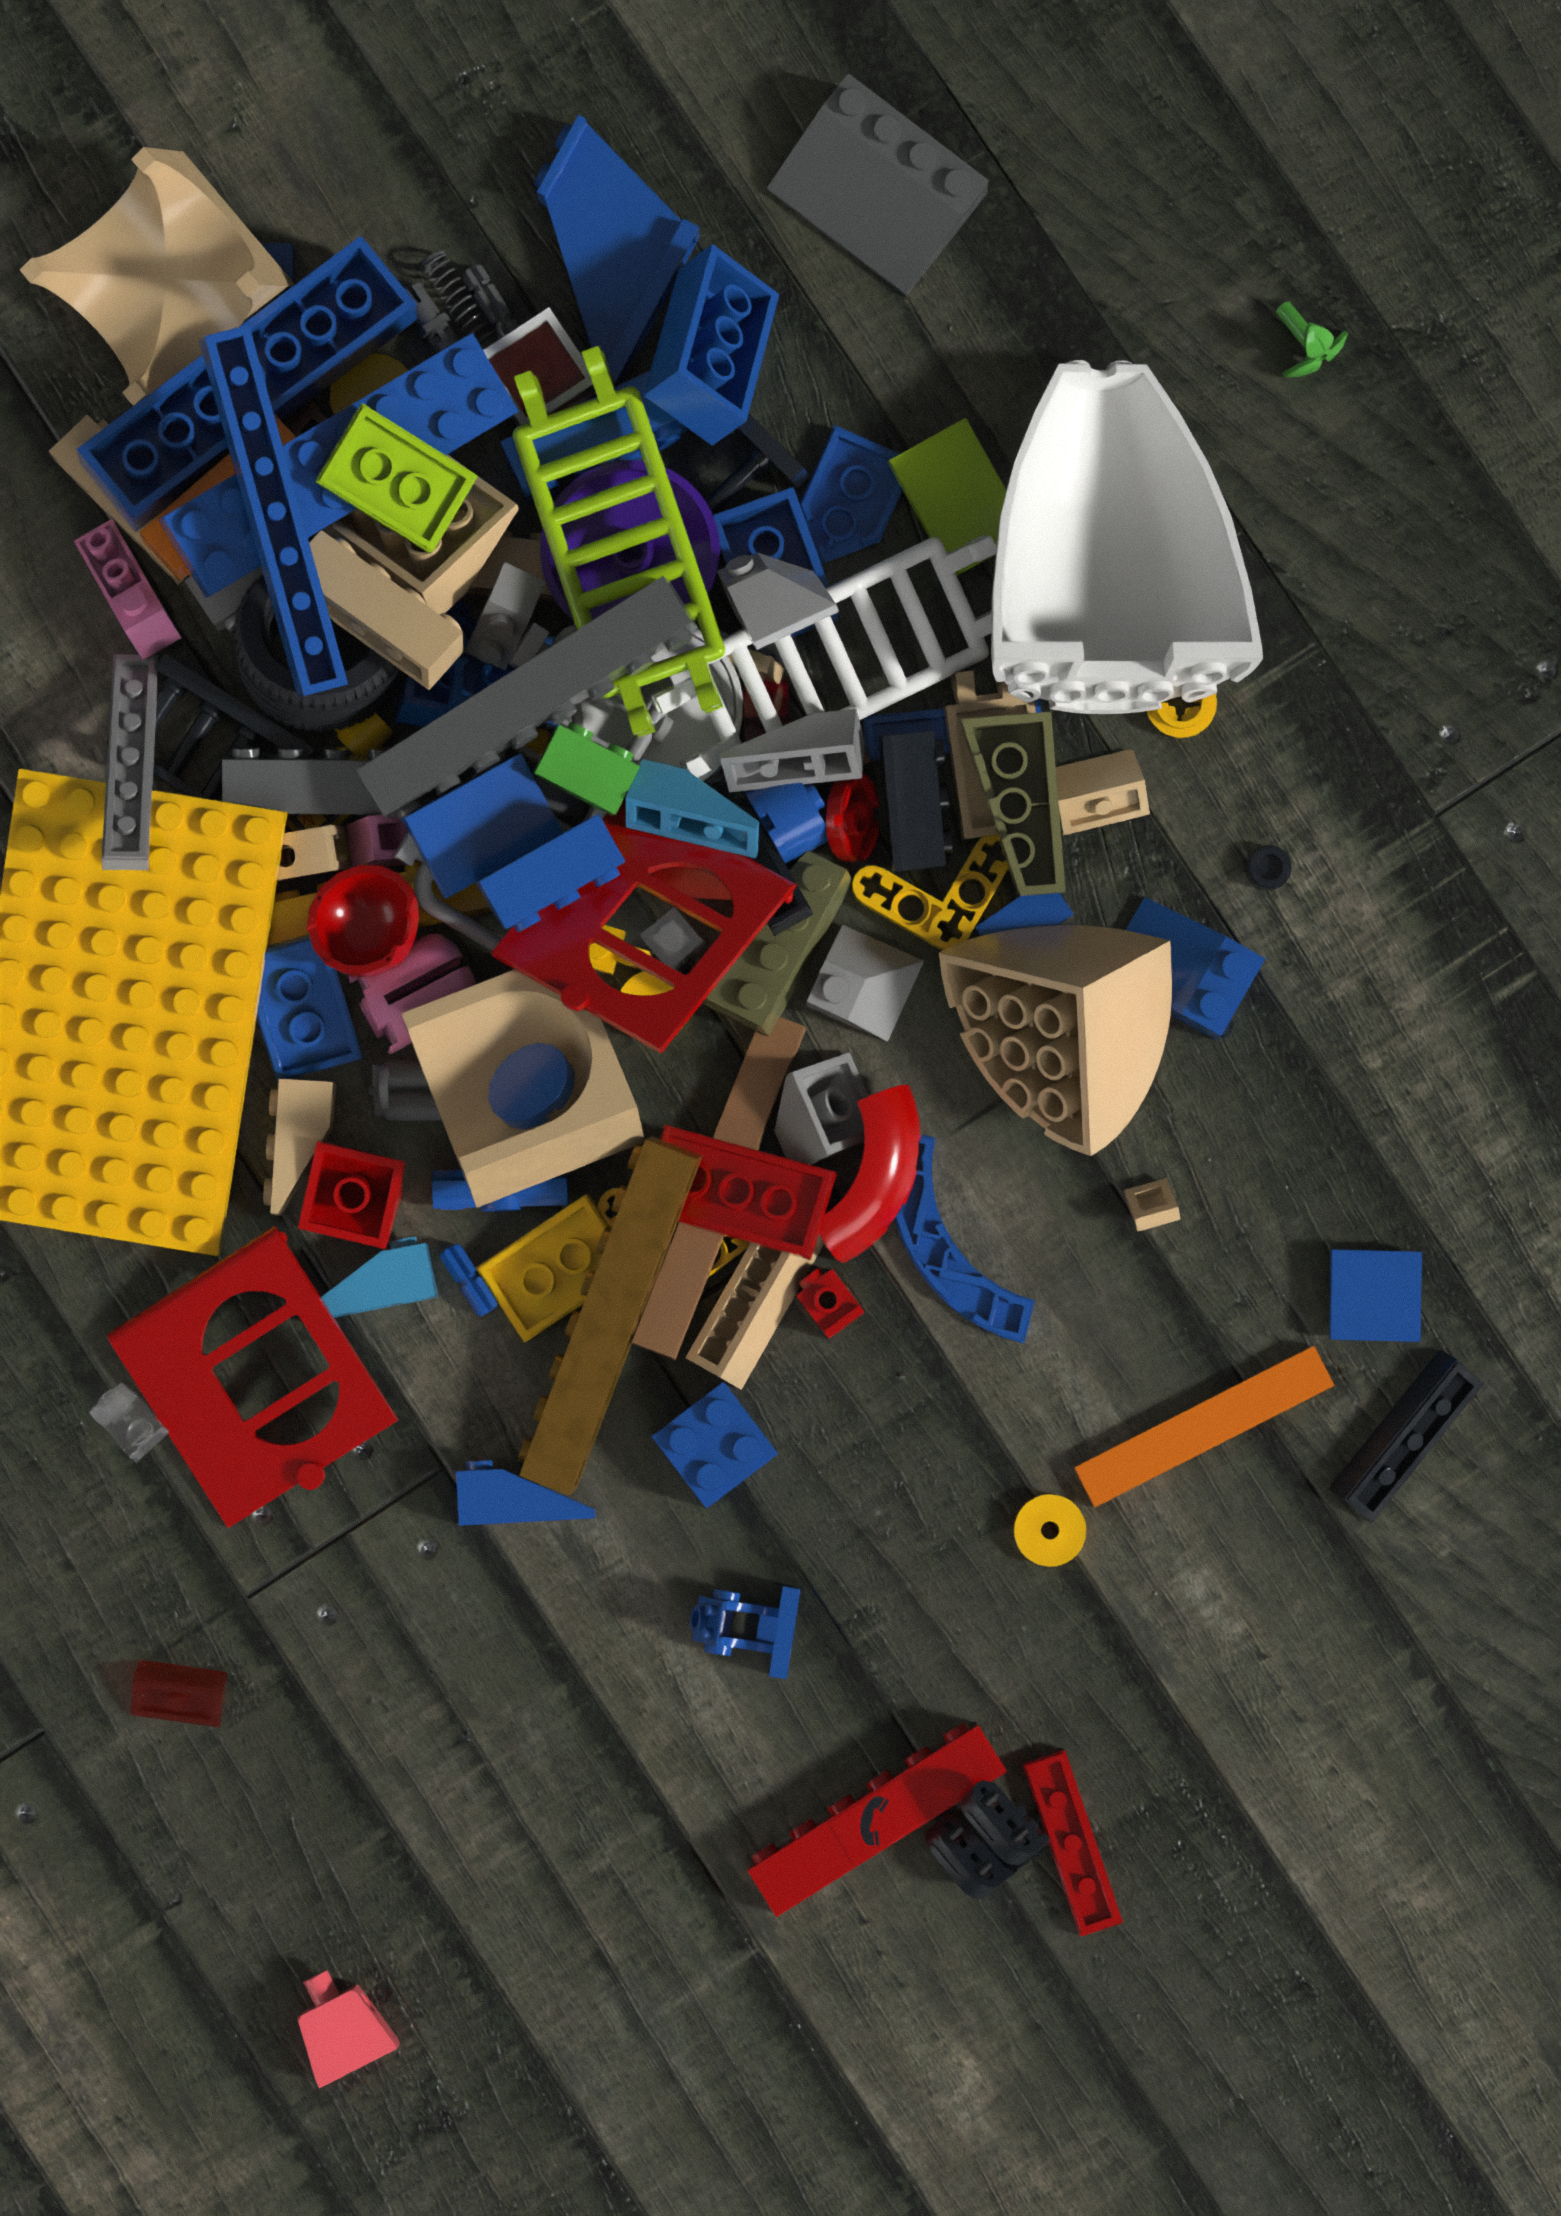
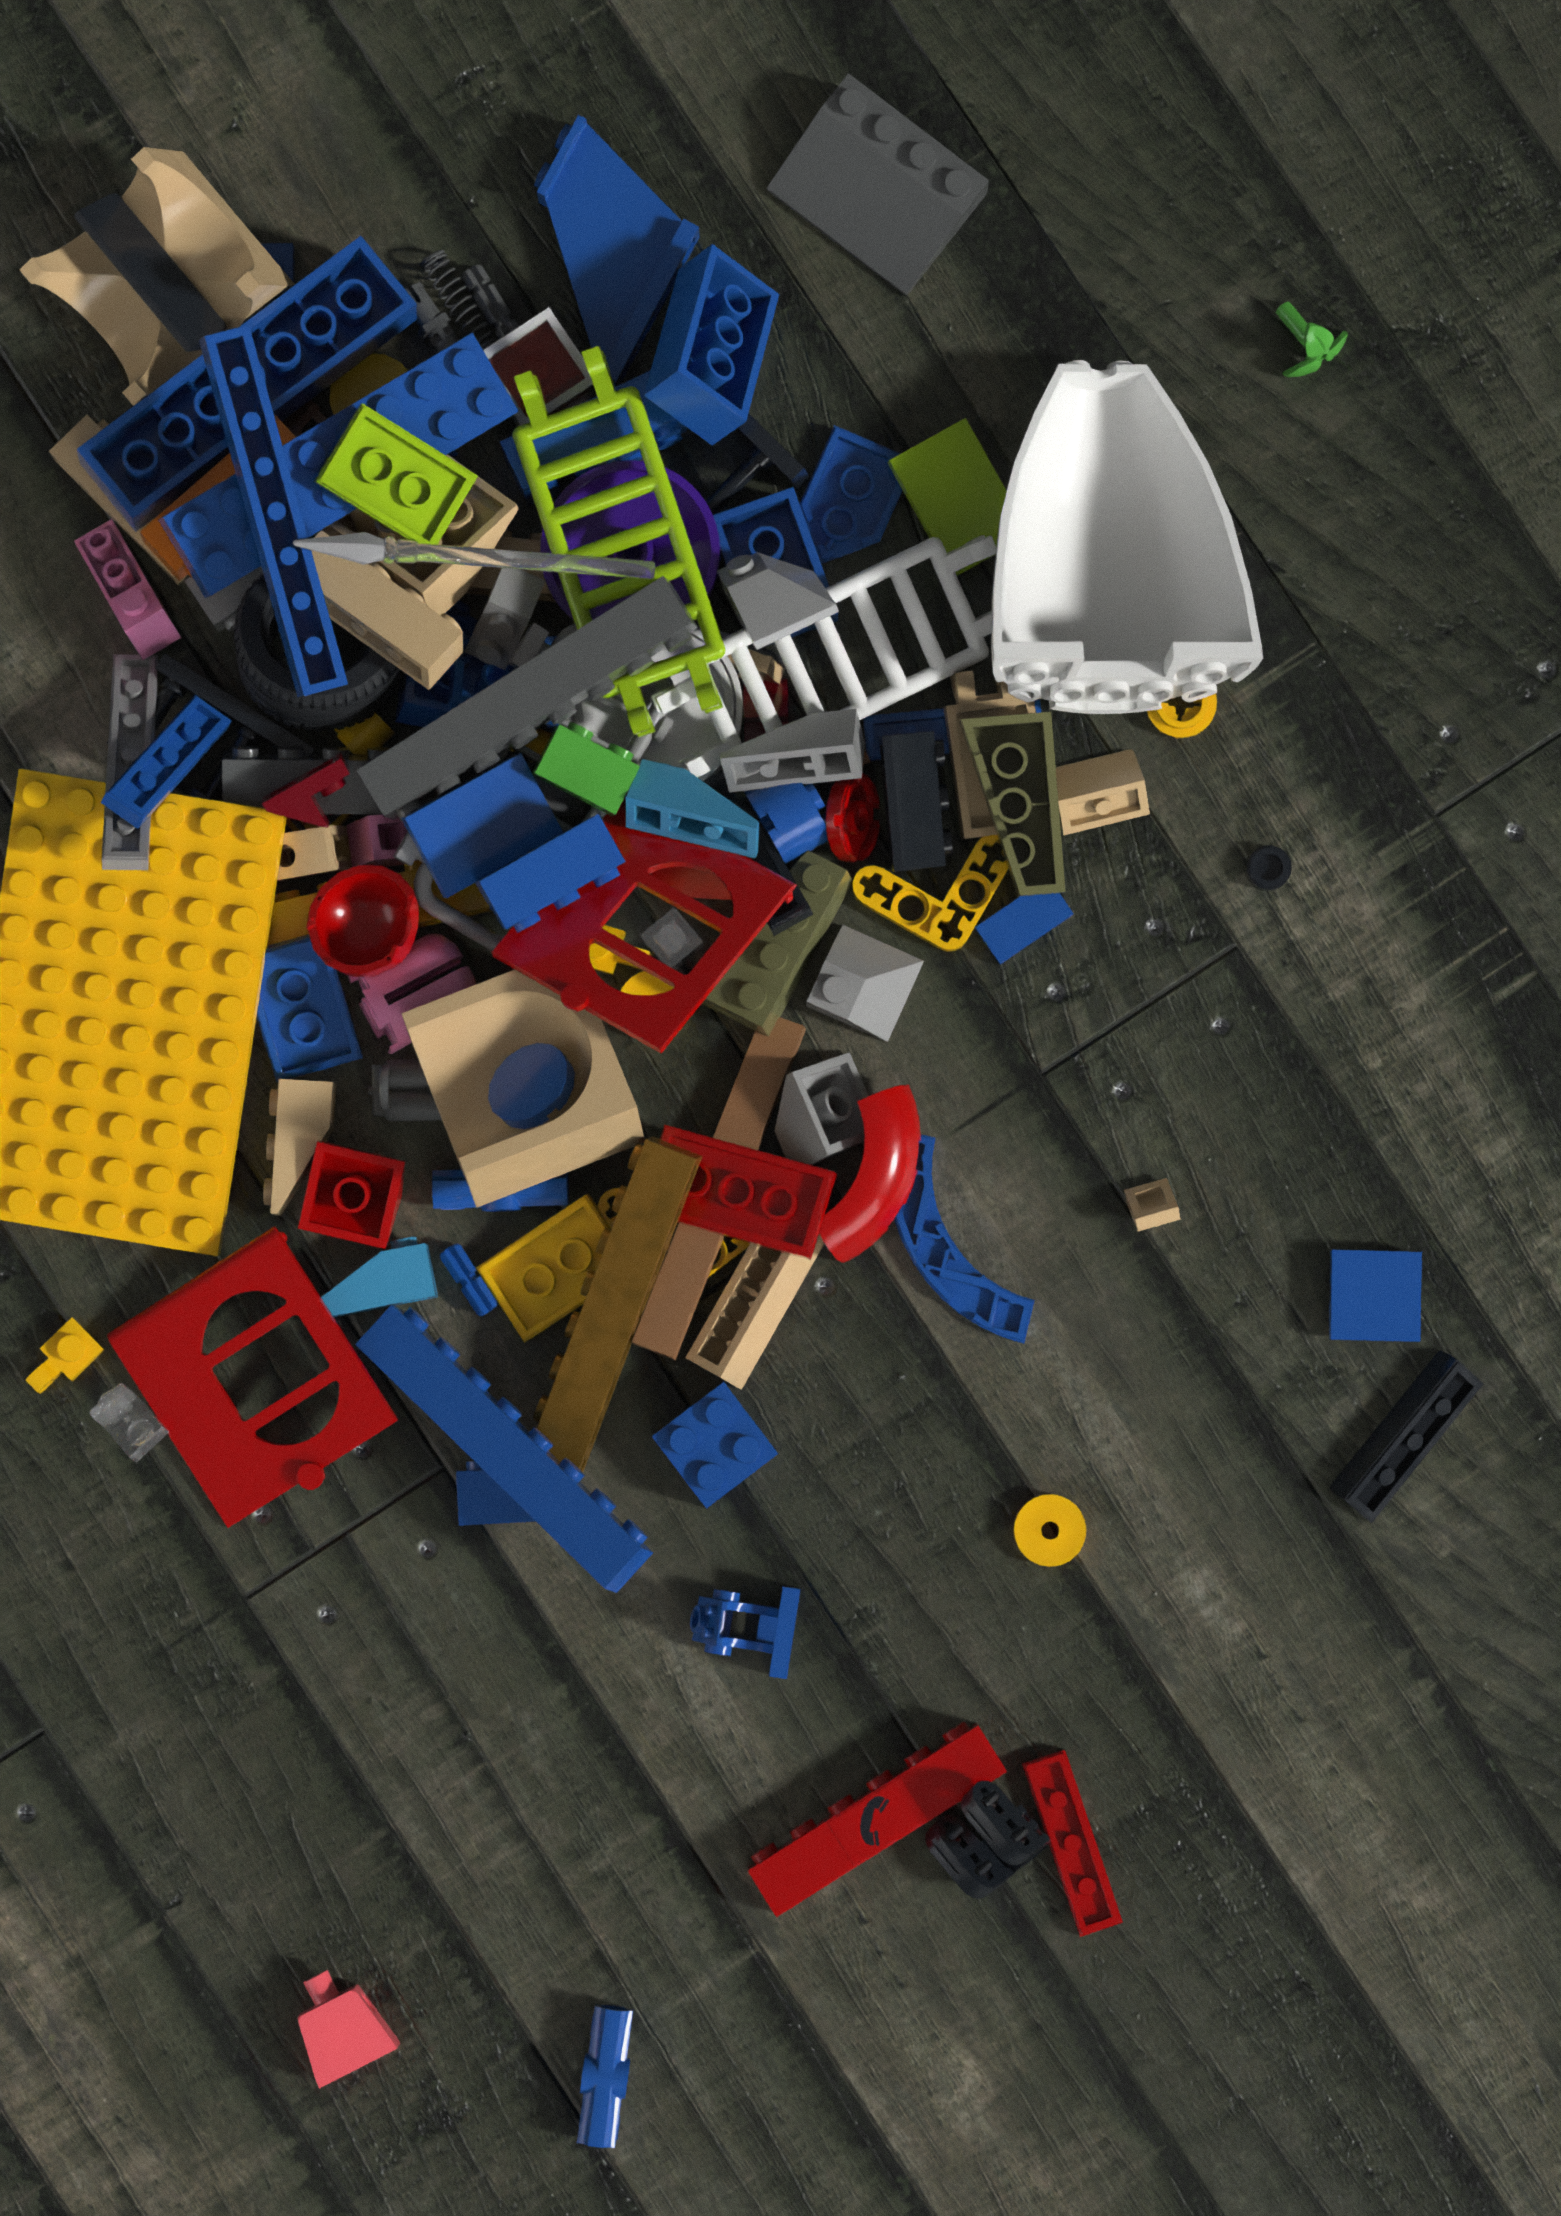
(68, 1353): none -> yellow plate
(150, 271): none -> black slope
(166, 762): none -> blue tile
(178, 1693): clear red slope -> none
(297, 797): none -> dark red slope
(367, 548): none -> clear piece
(505, 1448): none -> blue brick
(605, 2076): none -> blue piece
(834, 1319): red brick -> none
(1064, 1022): tan brick -> none
(1203, 1426): orange tile -> none
(1206, 967): blue slope -> none

